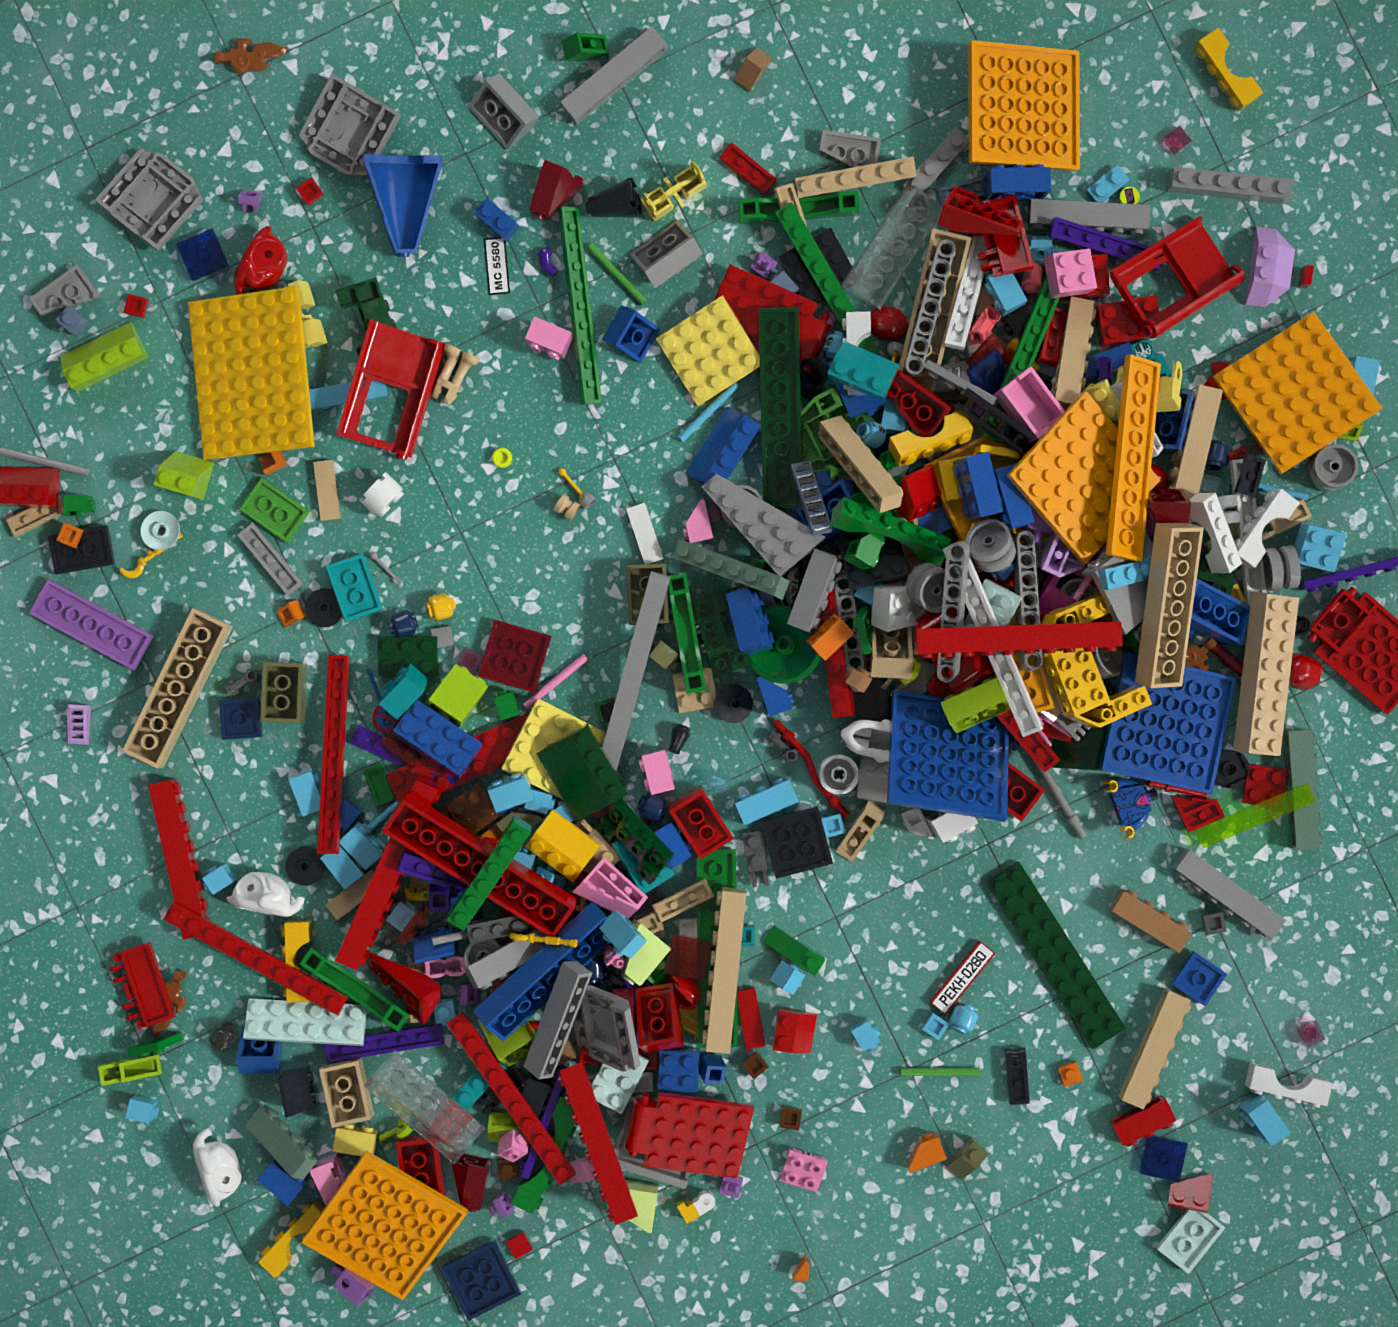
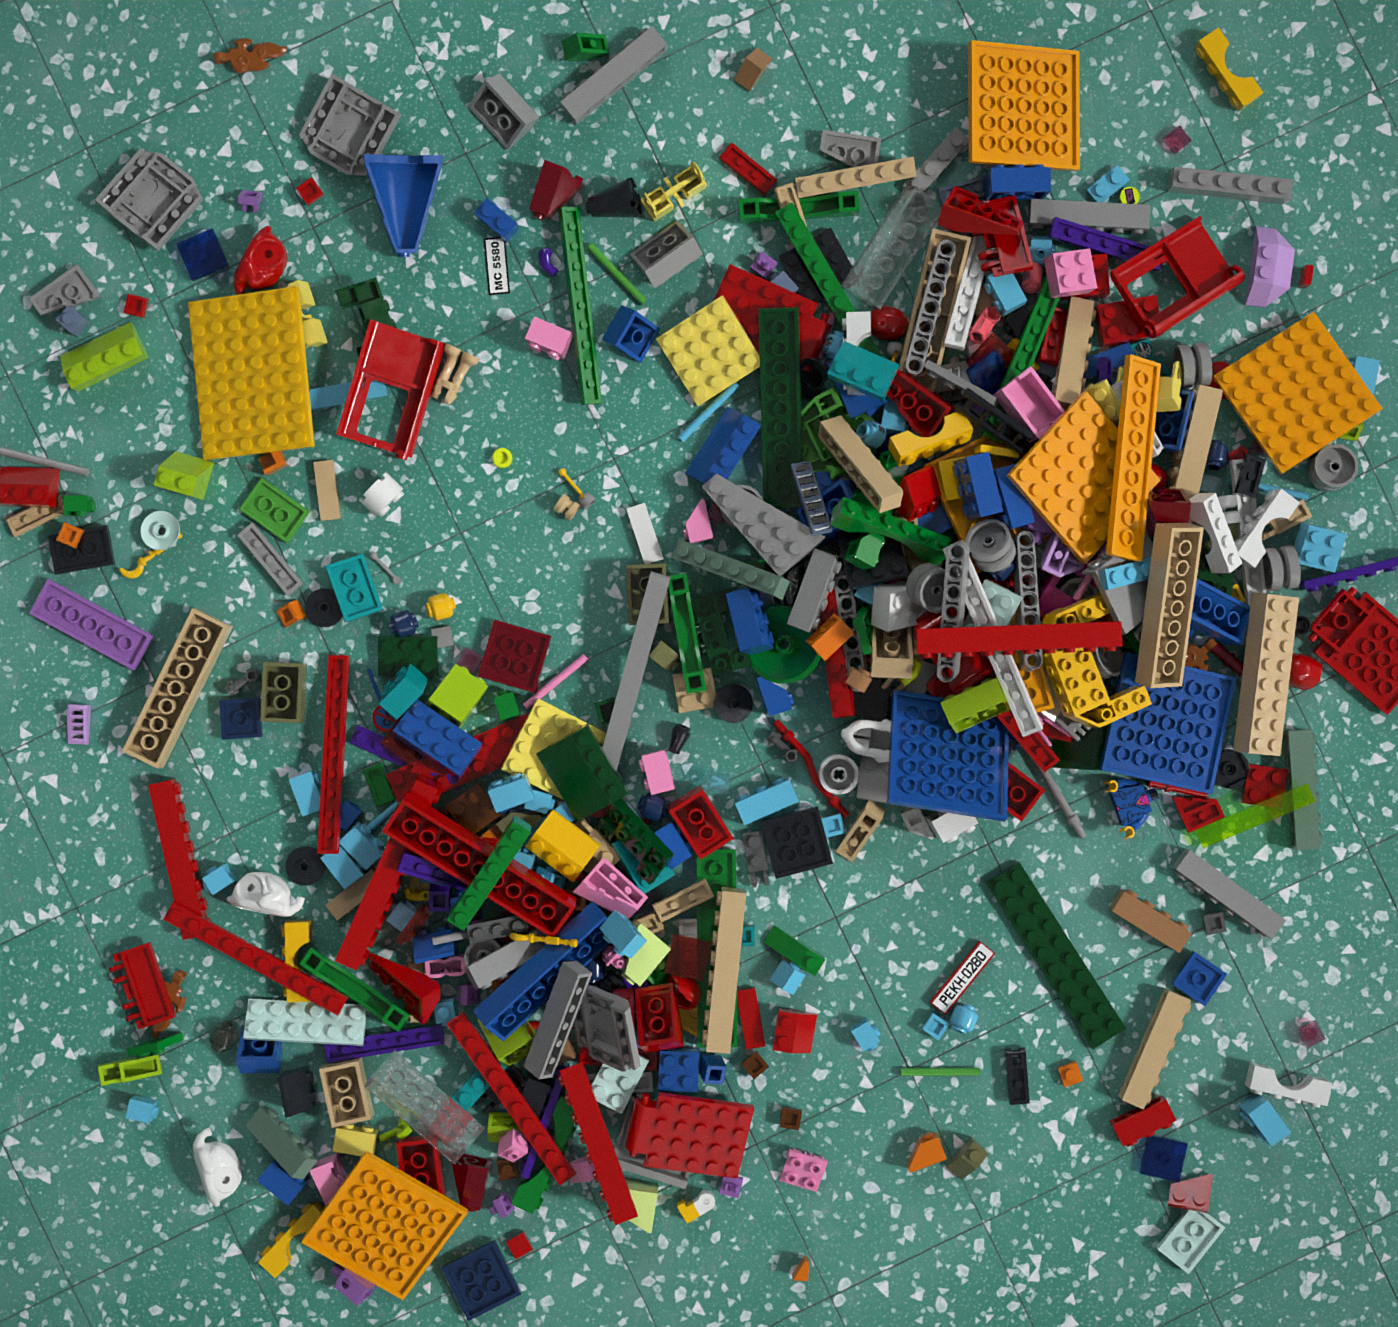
(1195, 364): none -> light grey wheel

